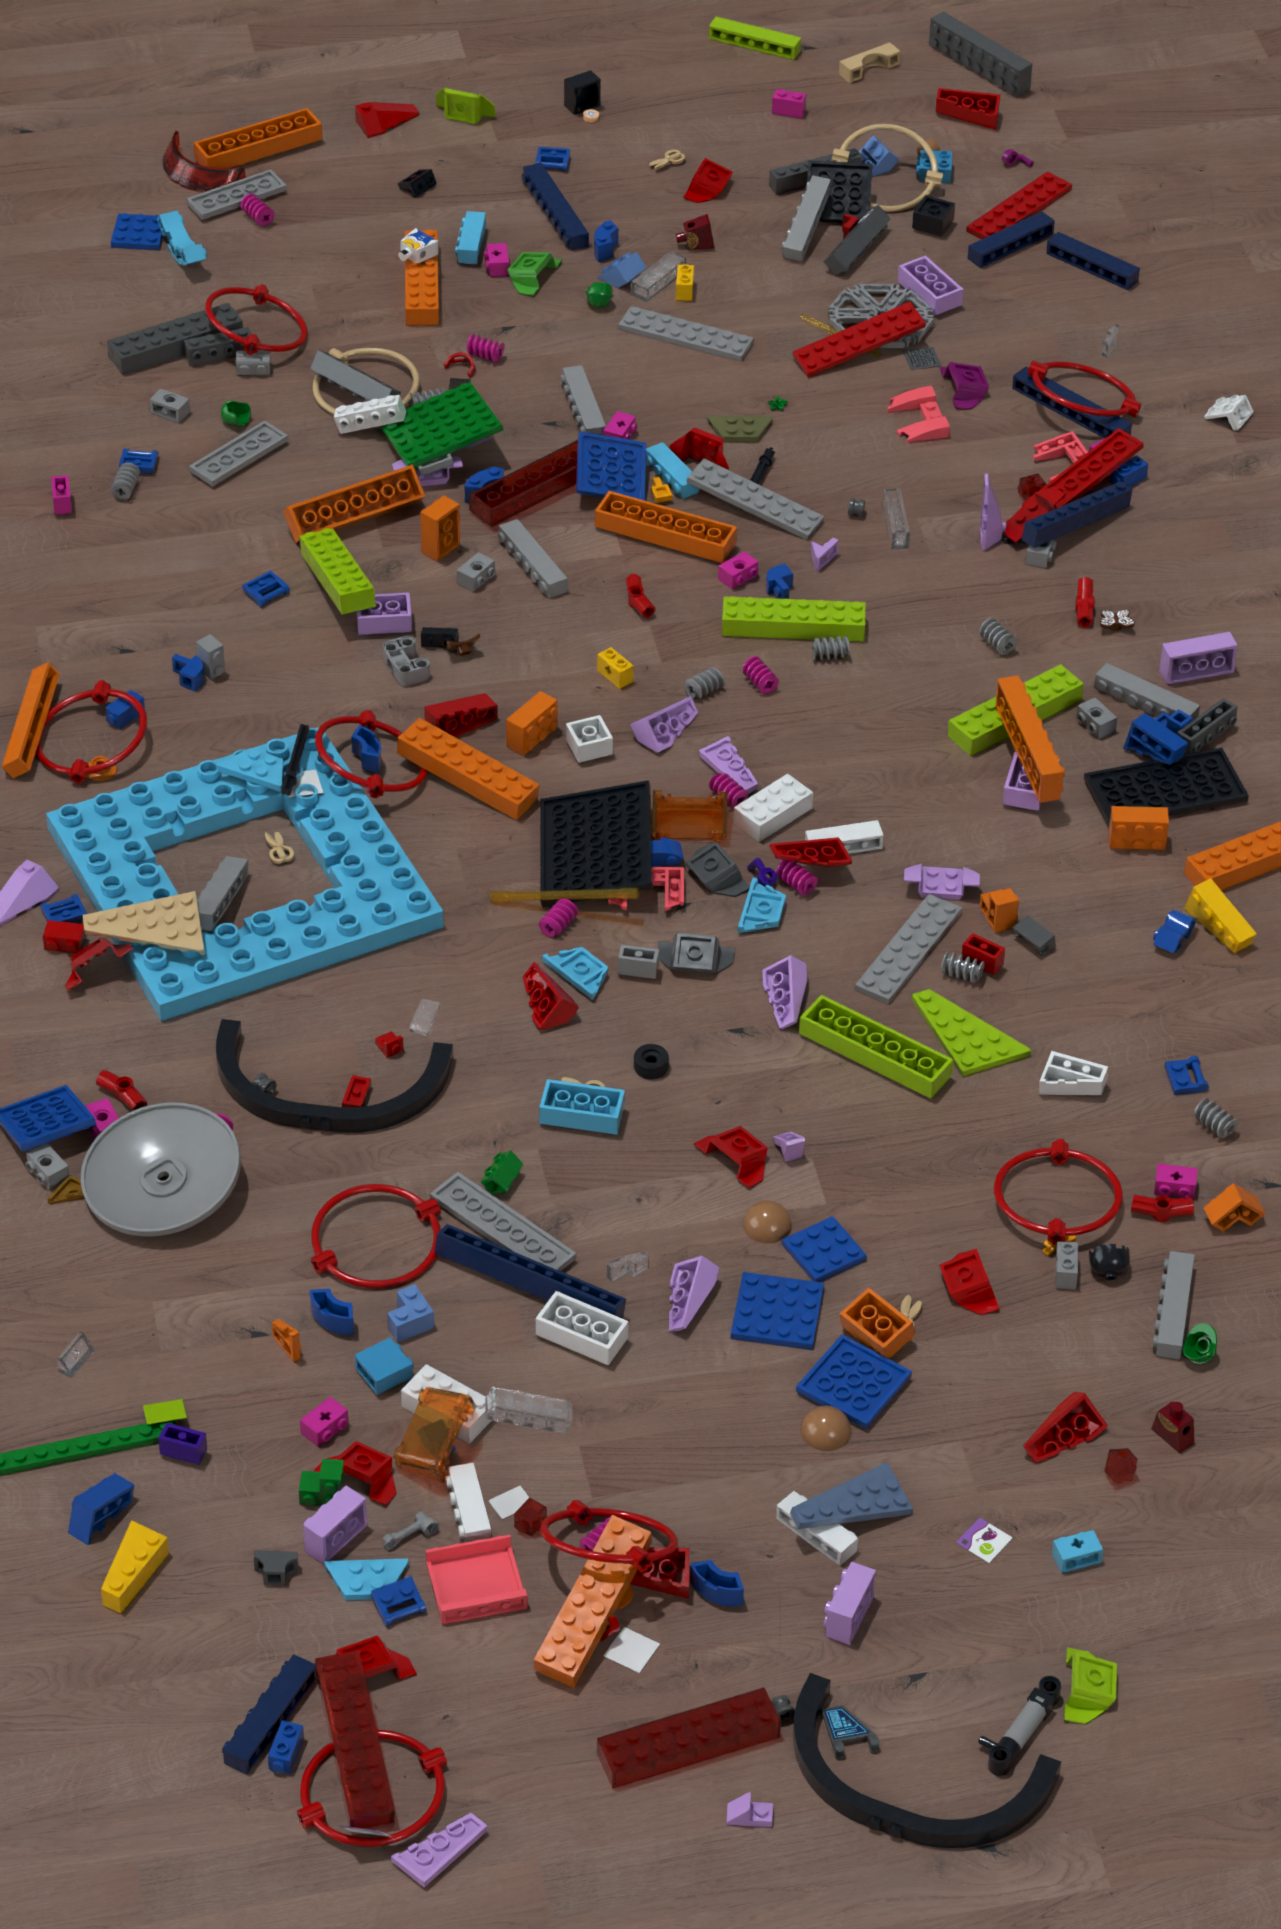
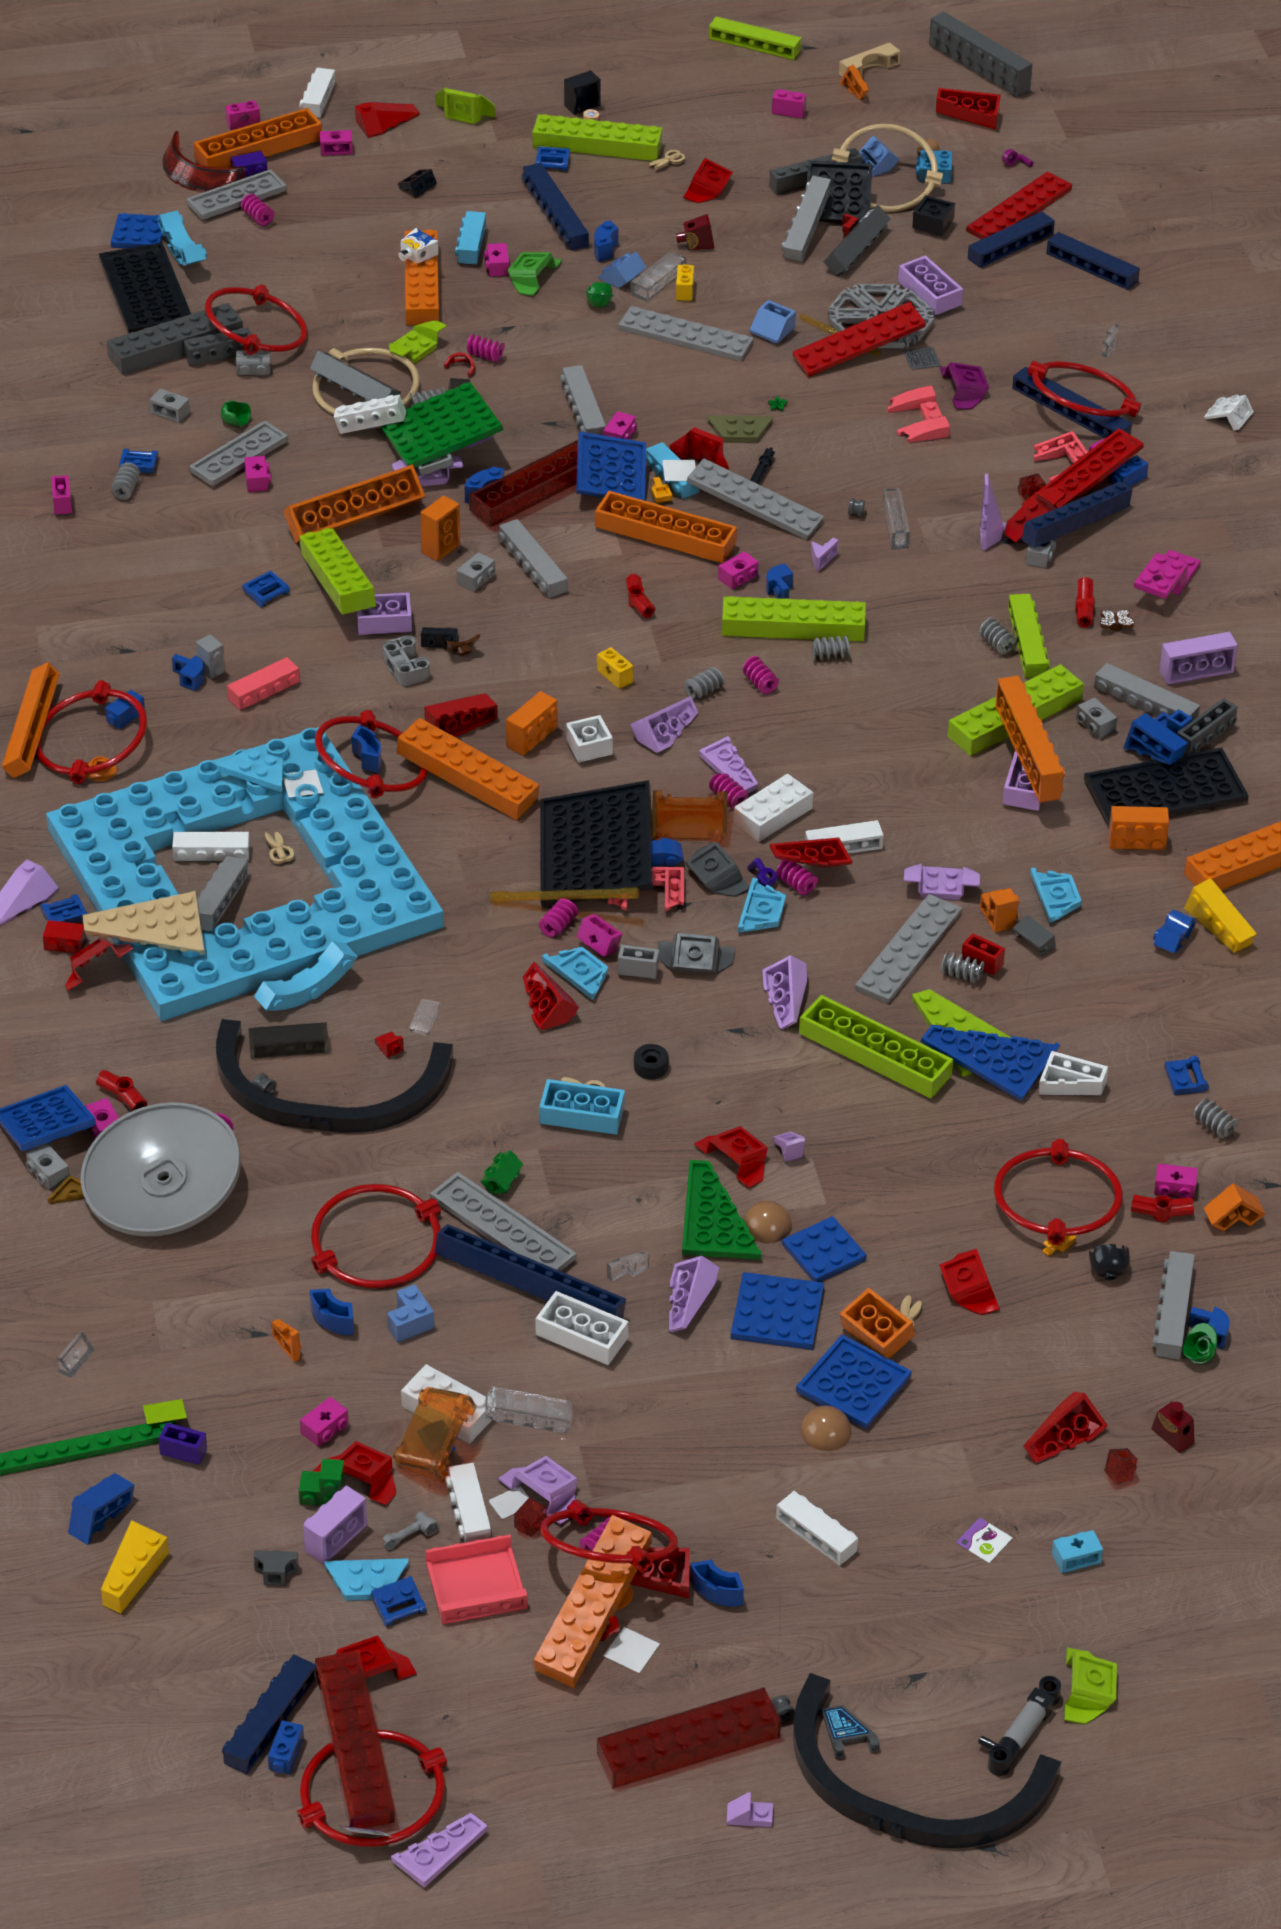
(144, 286): none -> black plate
(210, 846): none -> white brick
(242, 114): none -> dark pink brick
(253, 163): none -> dark purple brick
(257, 473): none -> dark pink brick
(263, 683): none -> coral brick
(288, 1040): none -> clear smoke brick
(289, 779): black axle -> none
(309, 982): none -> medium azure brick
(318, 91): none -> white brick
(336, 142): none -> dark pink brick
(356, 1092): red plate -> none
(384, 1366): dark azure brick -> none
(418, 342): none -> lime piece
(547, 1480): none -> lavender piece
(598, 137): none -> lime brick
(599, 935): none -> dark pink brick
(678, 469): none -> white sticker
(712, 1220): none -> green wing
(773, 322): none -> medium blue slope
(849, 1602): lavender brick -> none
(855, 82): none -> orange wing
(863, 1498): sand blue wing -> none
(1004, 1062): none -> blue wing
(1028, 632): none -> lime brick
(1056, 893): none -> medium azure wing
(1066, 1265): light grey brick -> none
(1167, 574): none -> dark pink bracket
(1217, 1319): none -> blue brick

